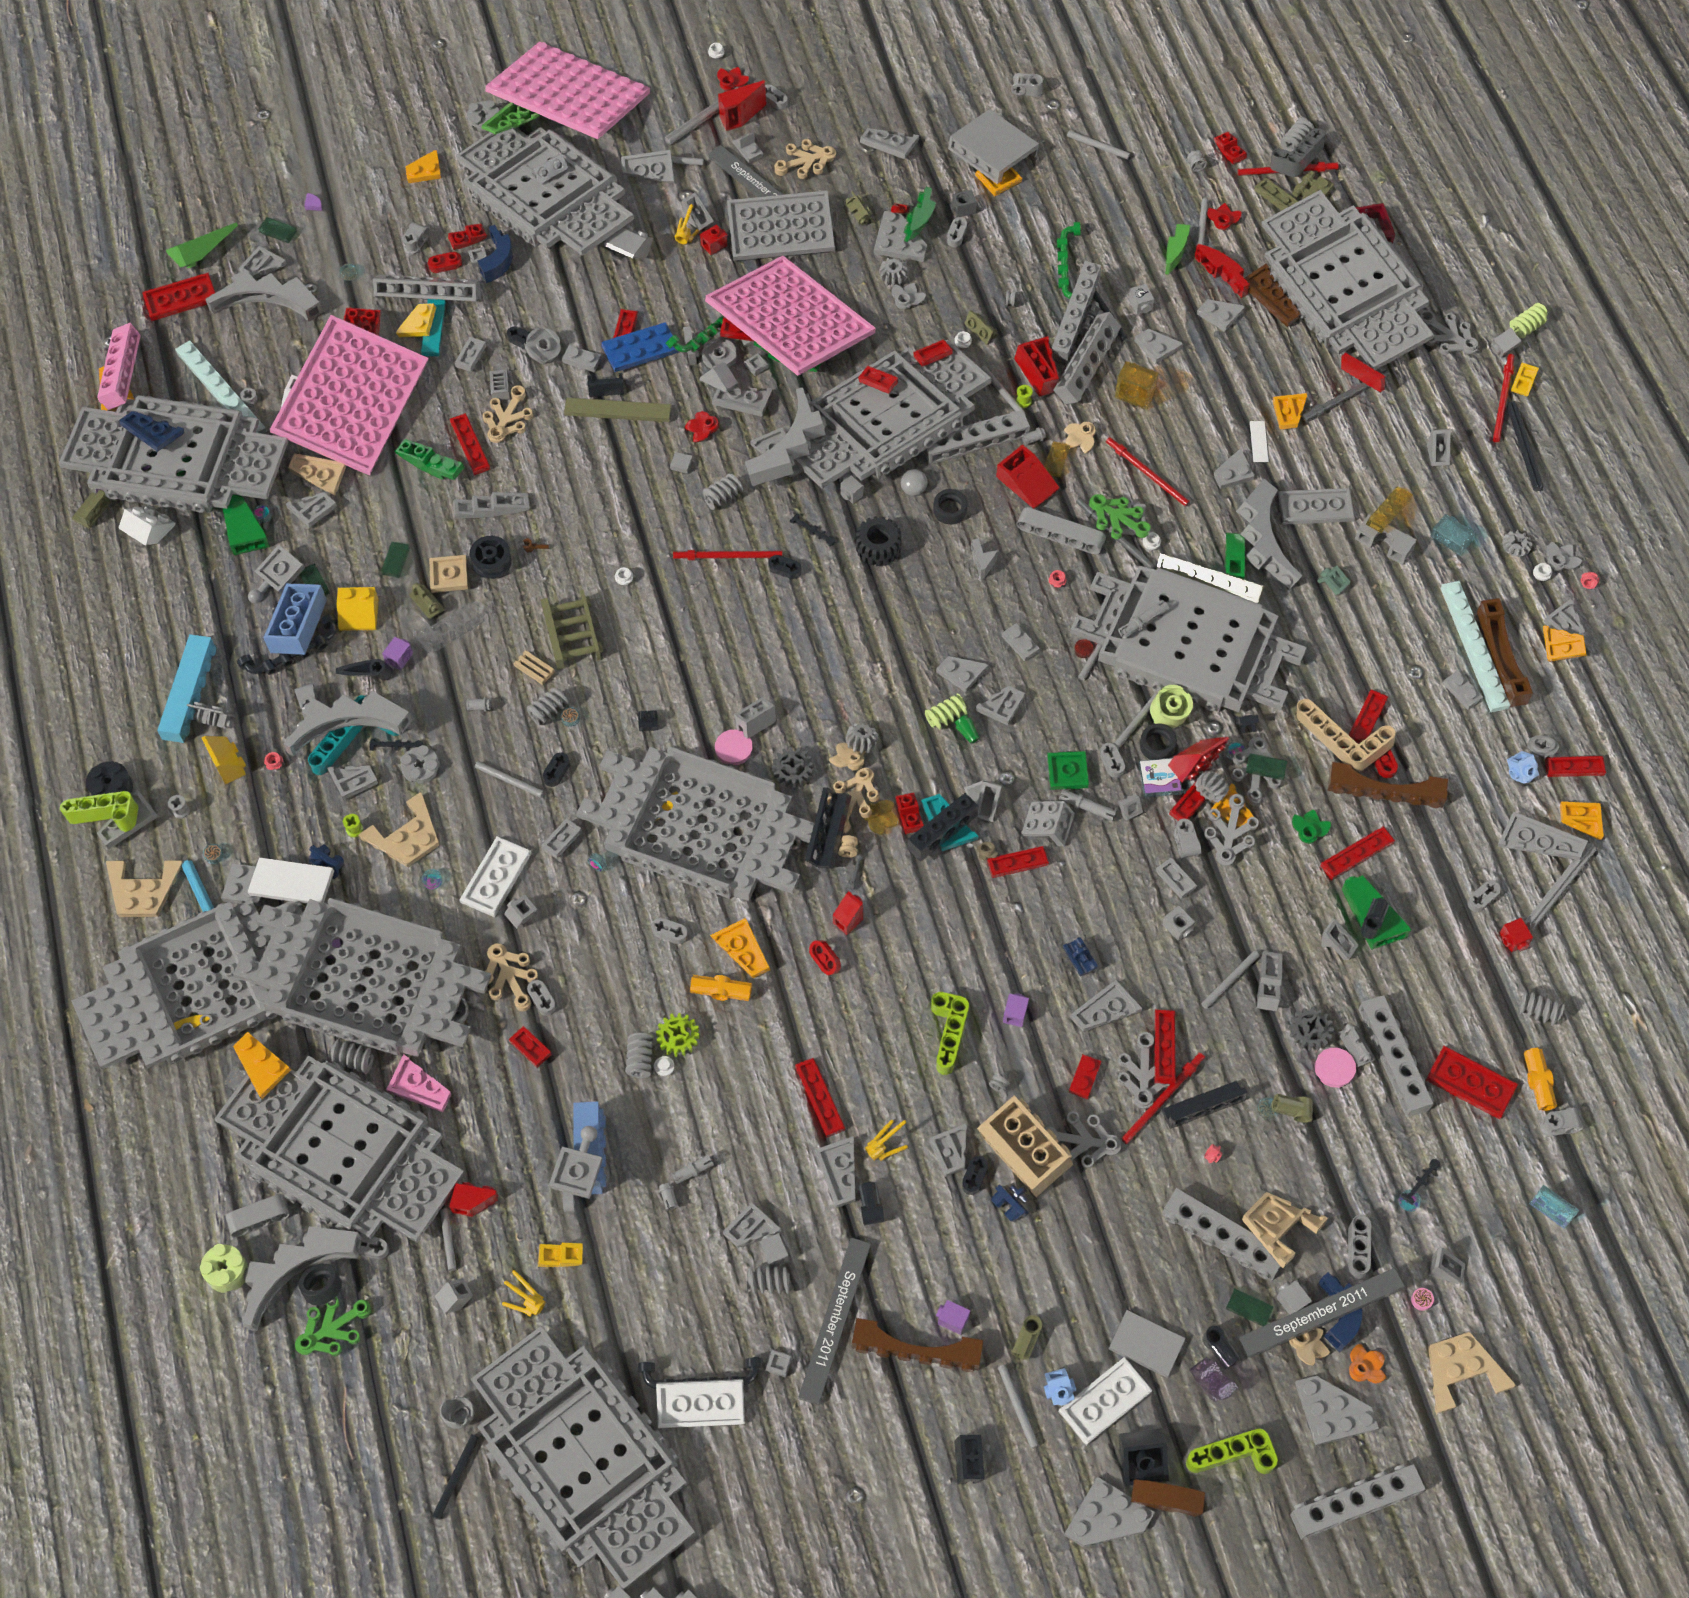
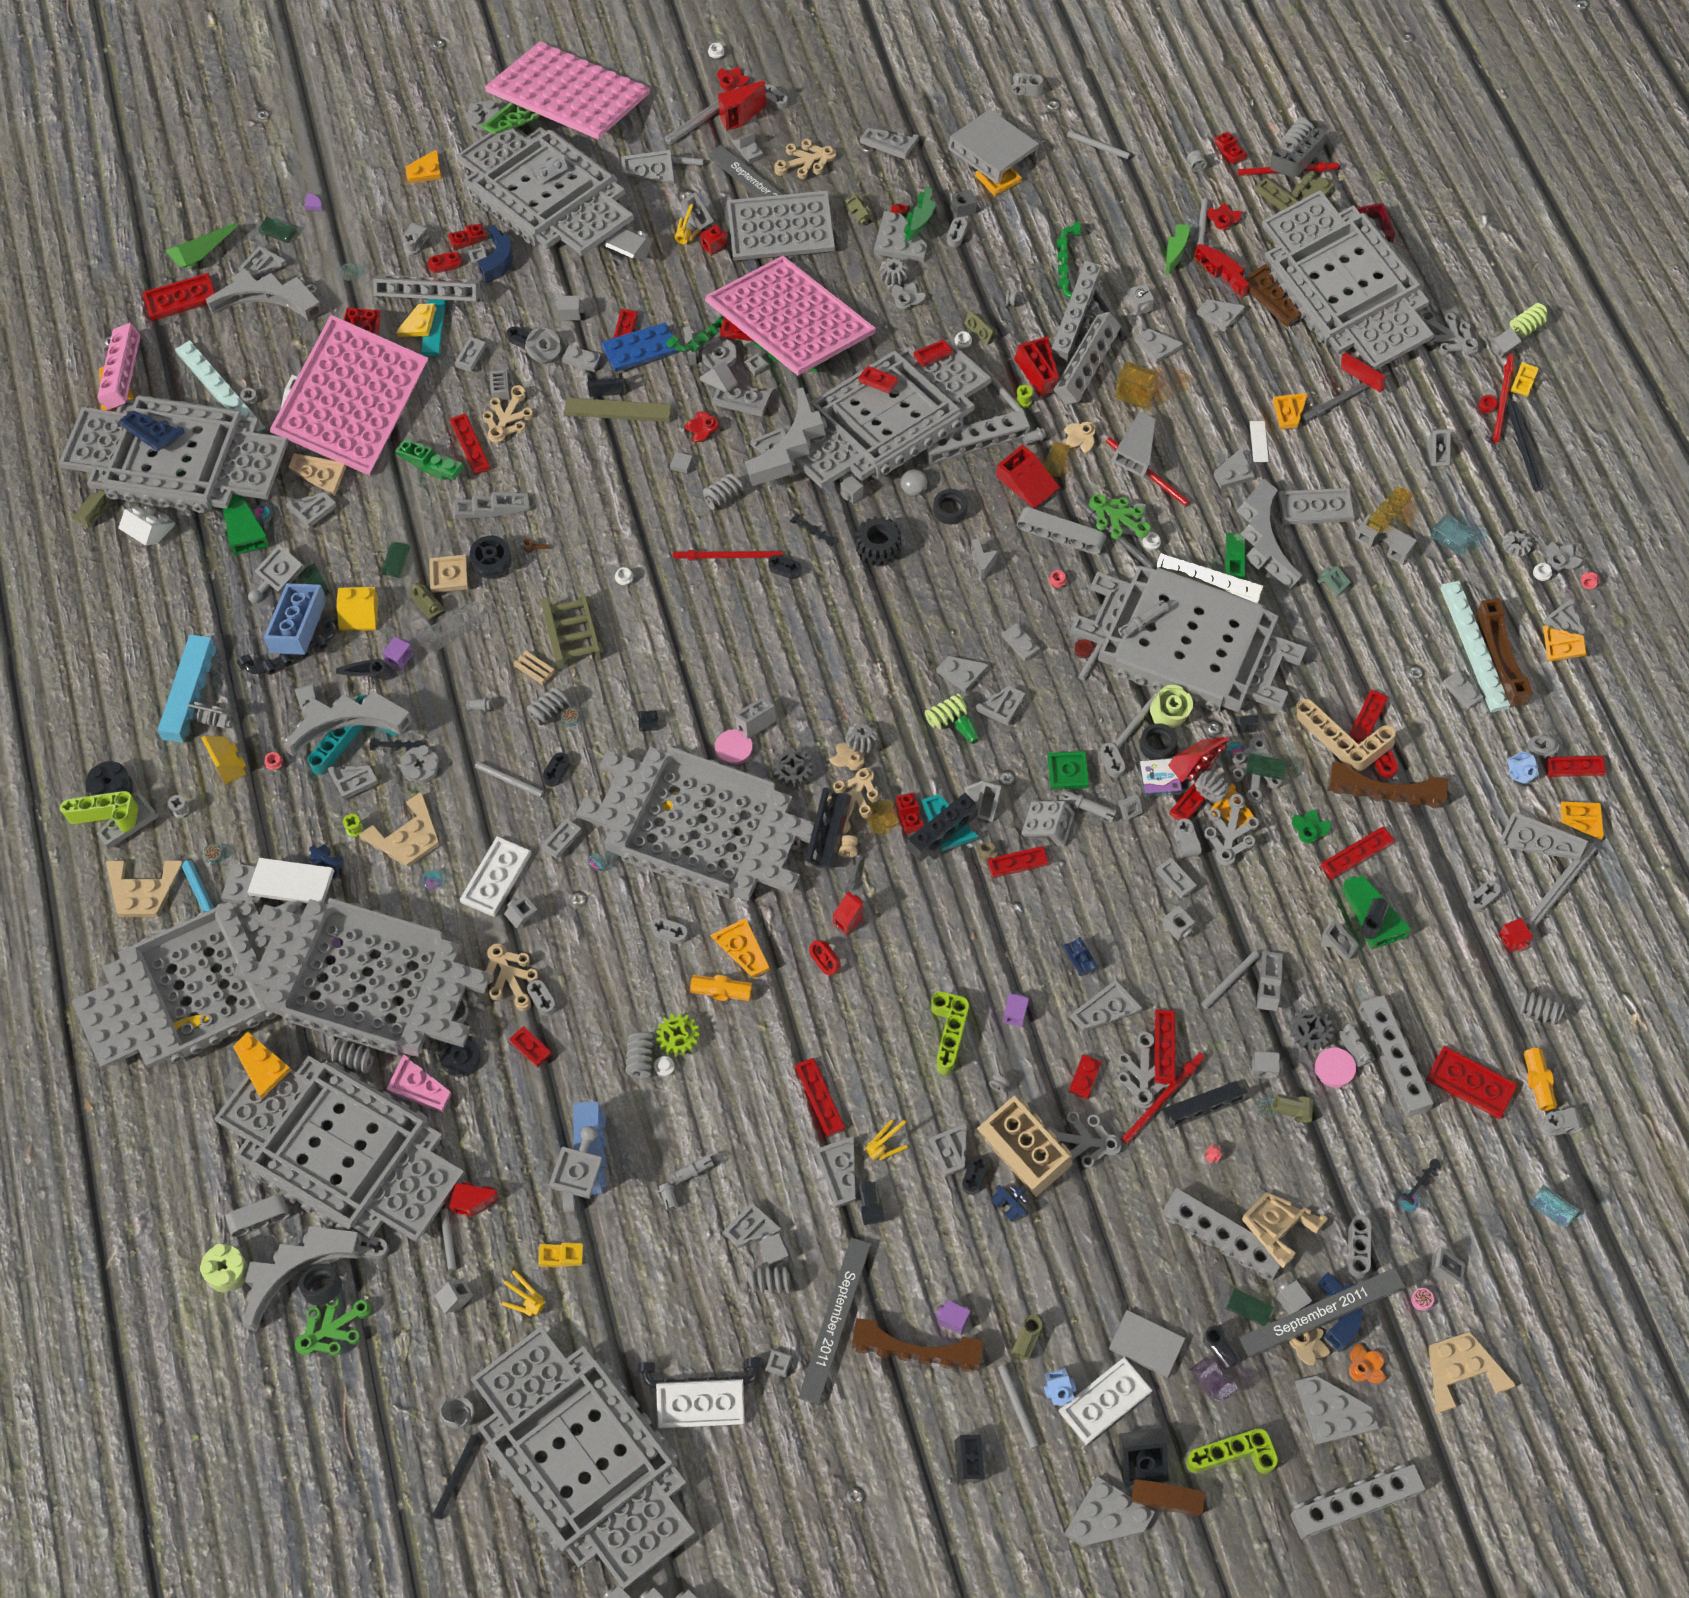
(459, 1060): none -> black tile
(569, 308): none -> light grey brick
(1136, 446): none -> light grey slope
(1266, 1065): none -> light grey brick
(1488, 403): none -> red tile

